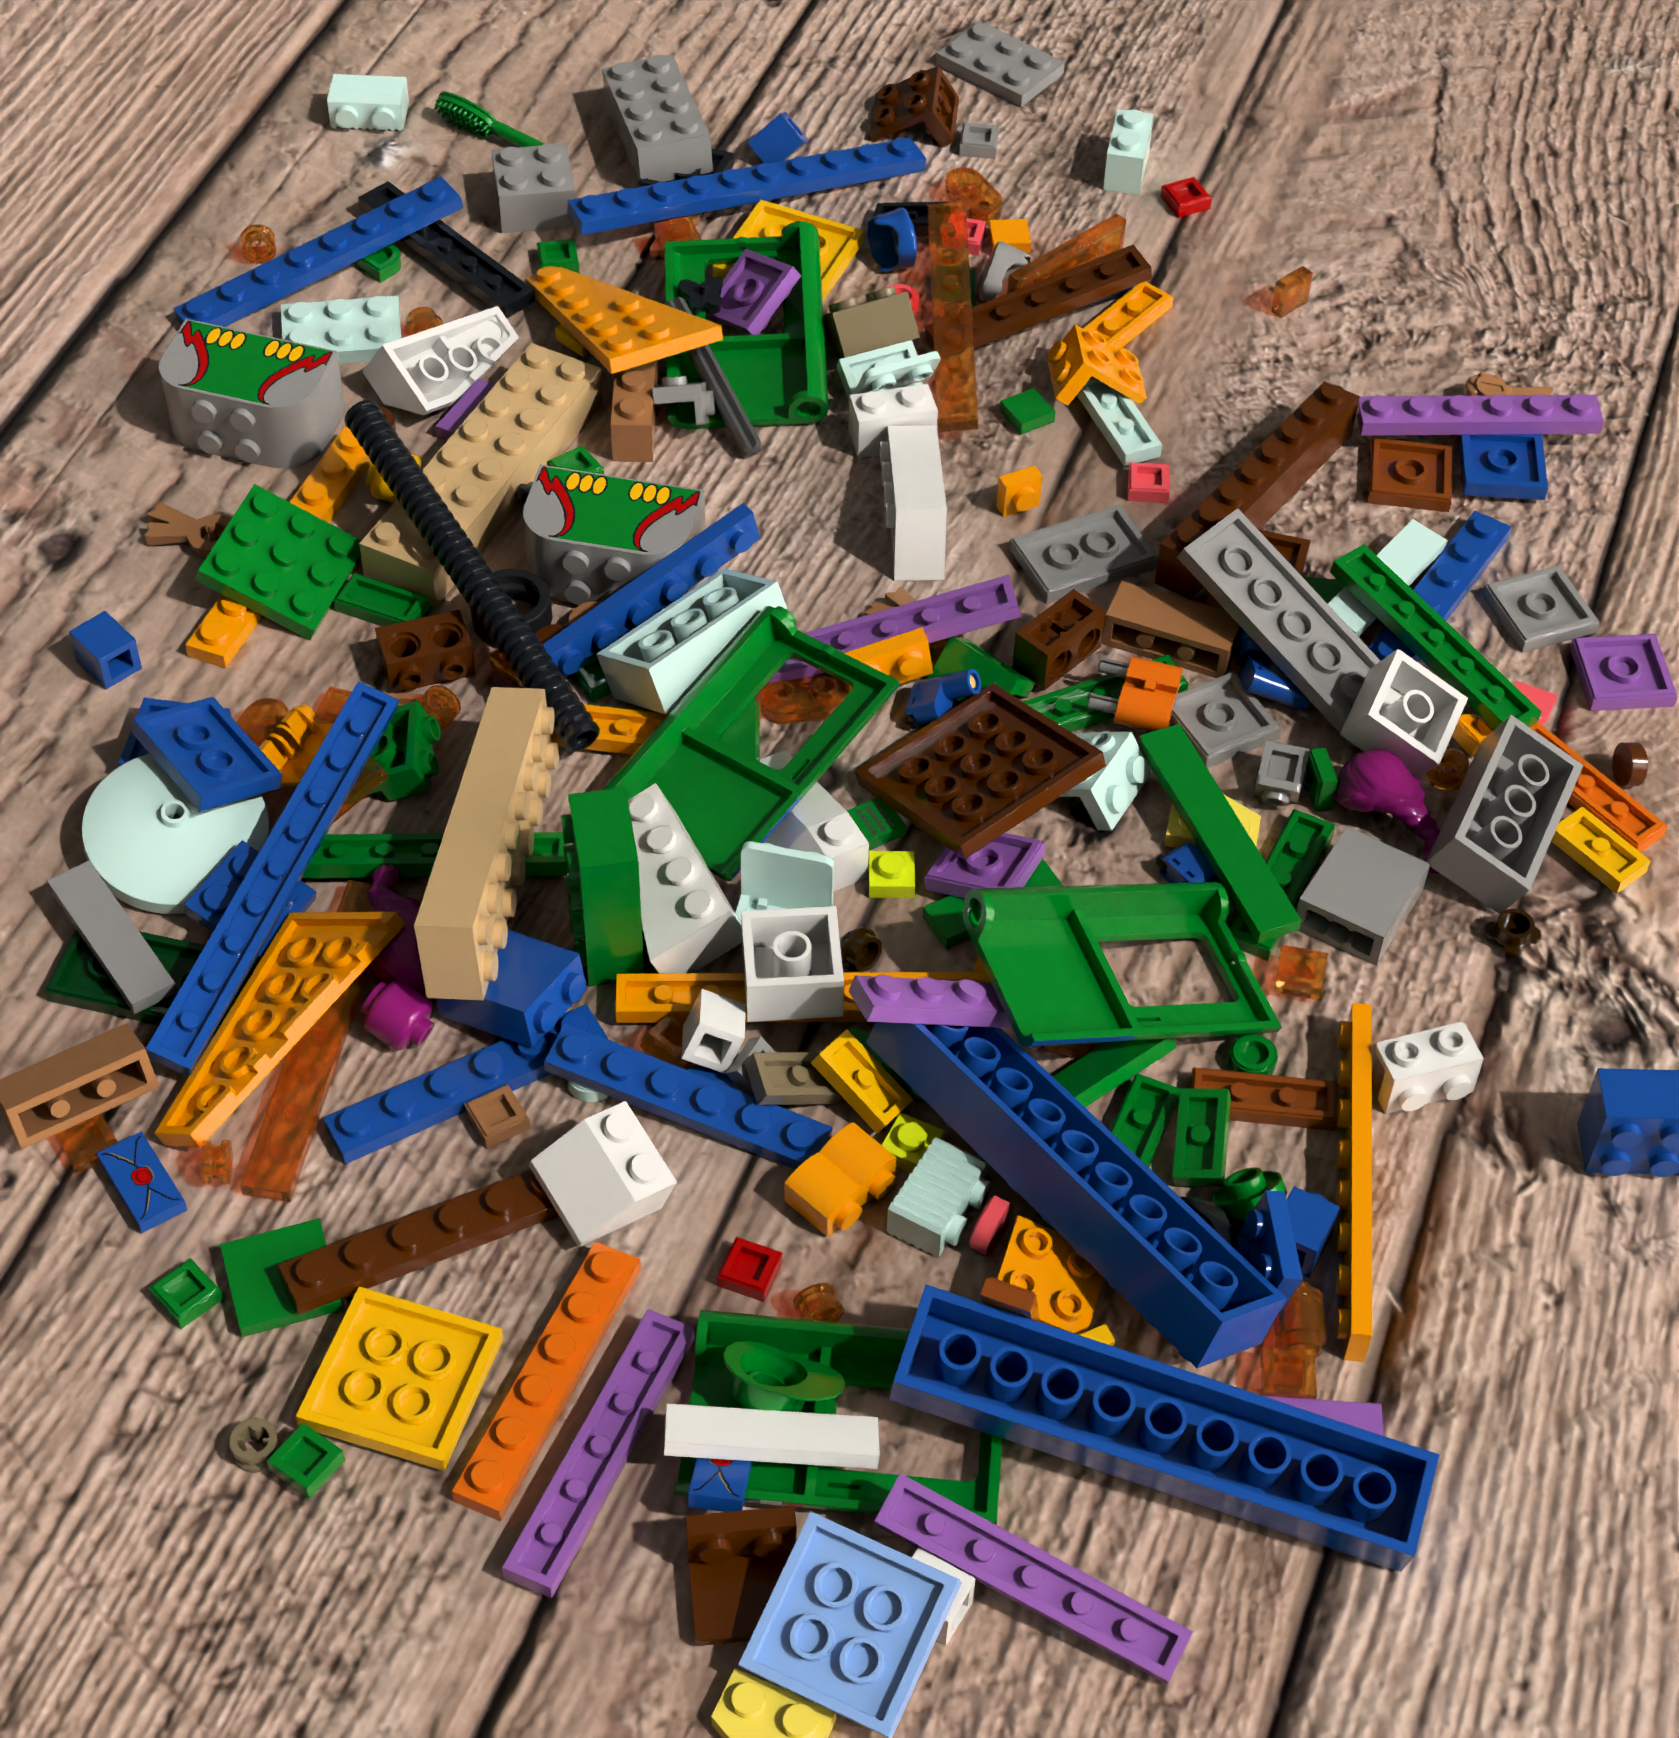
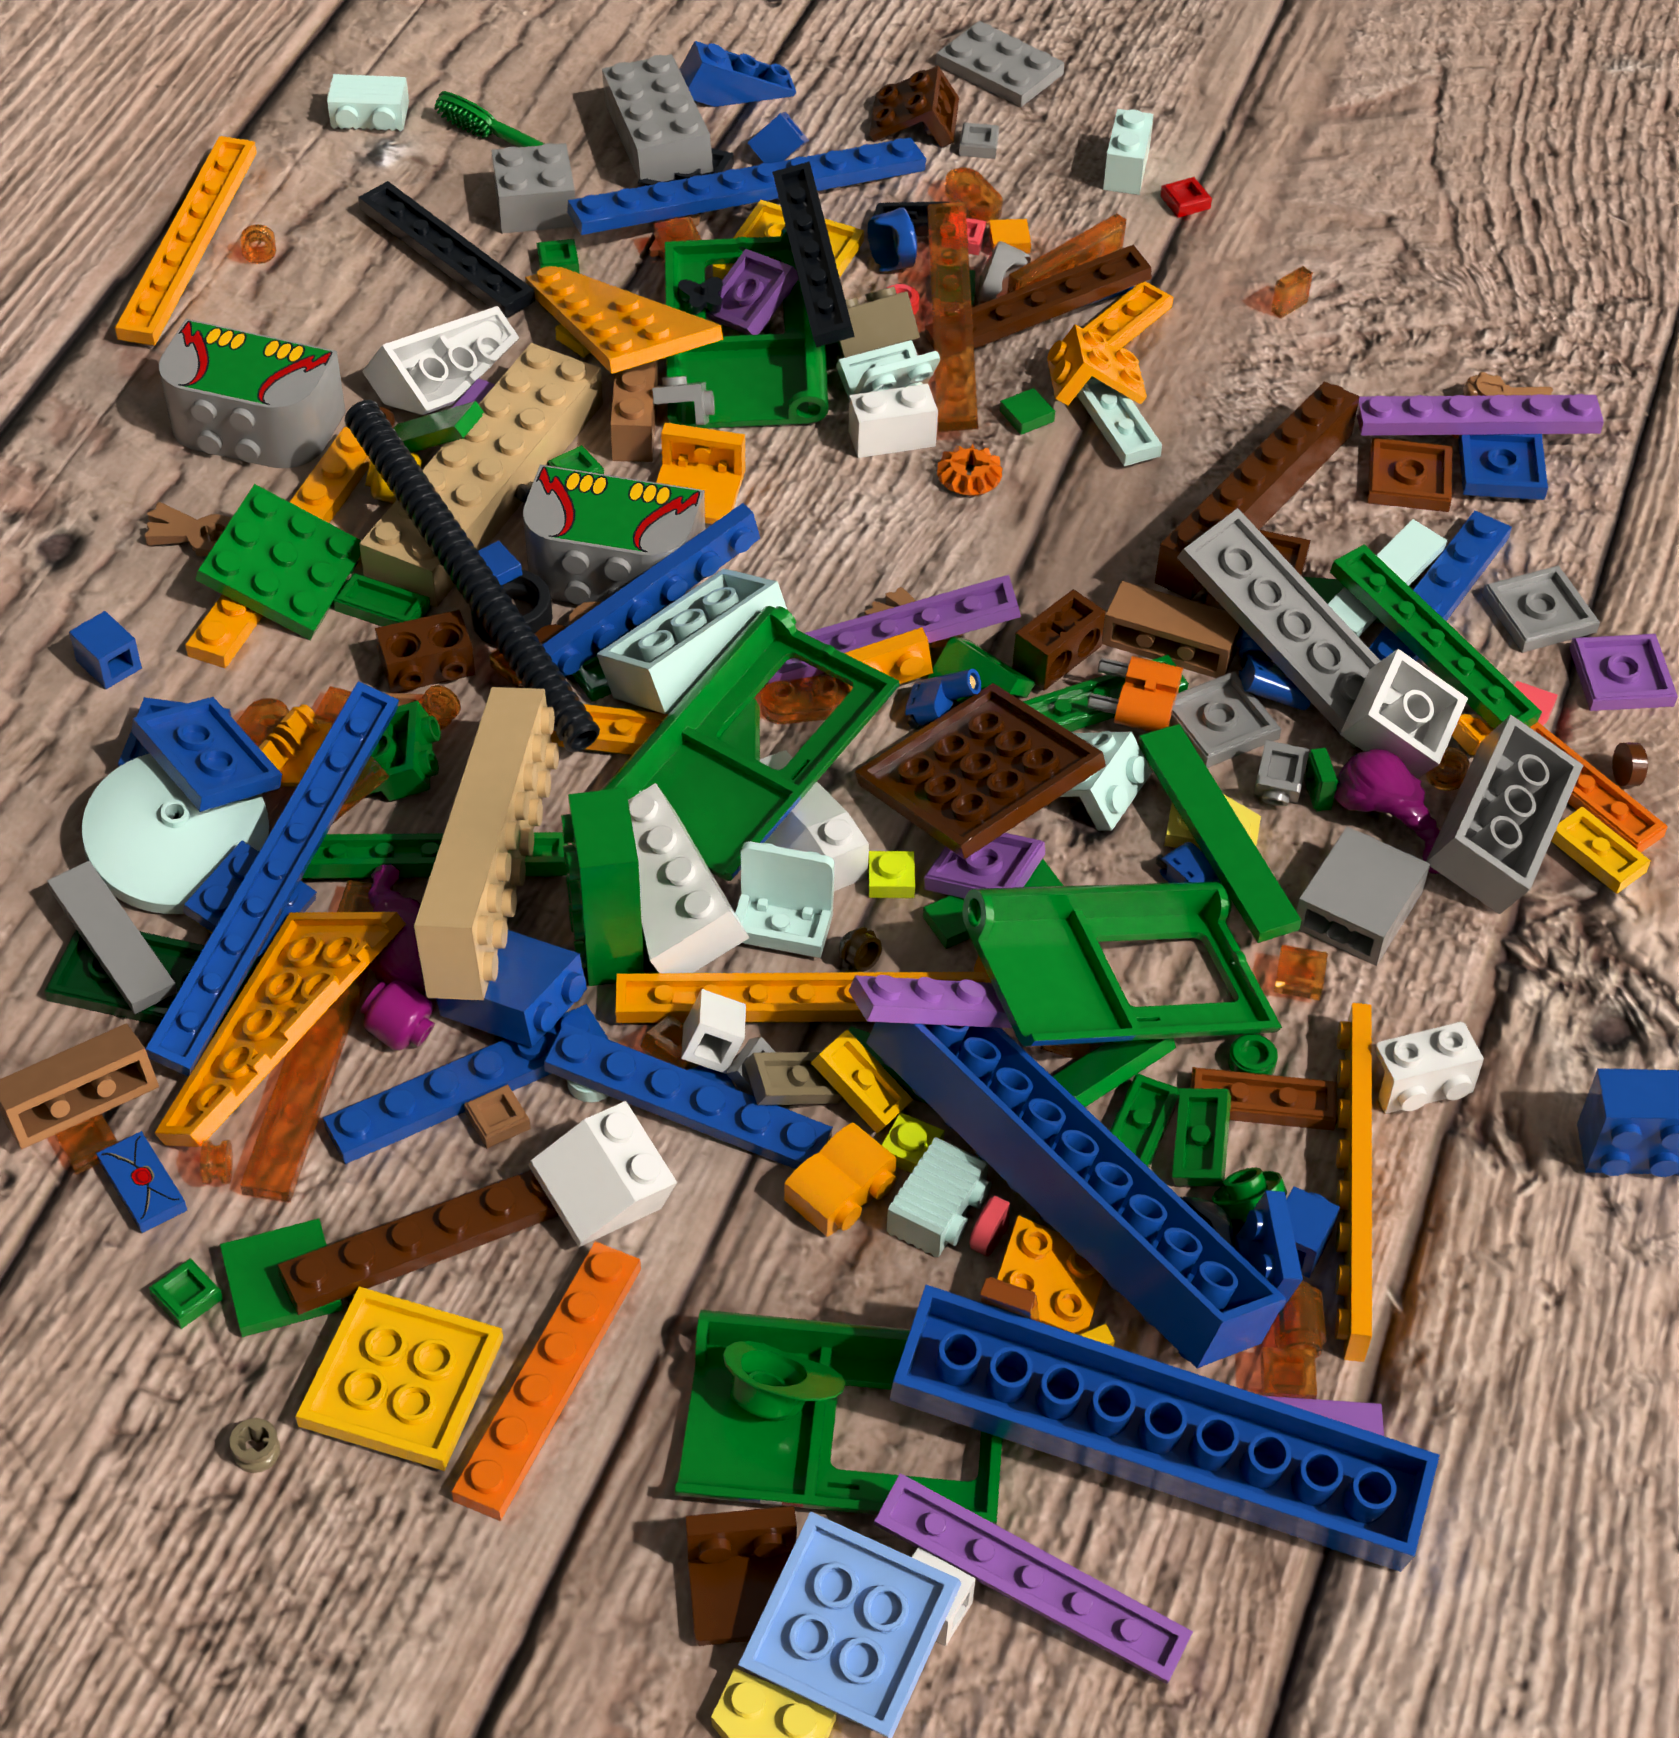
(185, 241): none -> light orange plate
(306, 1460): green plate -> none
(322, 255): blue plate -> none
(348, 326): light aqua plate -> none
(381, 263): green tile -> none
(421, 320): clear orange plate -> none
(439, 427): none -> green tile
(501, 562): none -> blue tile
(598, 1454): medium lavender plate -> none
(706, 462): none -> light orange bracket
(719, 1484): blue tile -> none
(724, 396): dark grey axle -> none
(729, 78): none -> blue slope
(749, 1269): red tile -> none
(771, 1436): white tile -> none
(792, 964): white brick -> none
(813, 255): none -> black plate
(819, 1303): clear orange bush -> none
(878, 822): green tile -> none
(914, 502): white wedge -> none
(954, 476): none -> orange gear
(1019, 491): light orange plate -> none
(1083, 553): light grey tile -> none
(1148, 482): coral tile -> none
(1292, 864): green tile -> none
(1513, 931): dark brown plate -> none

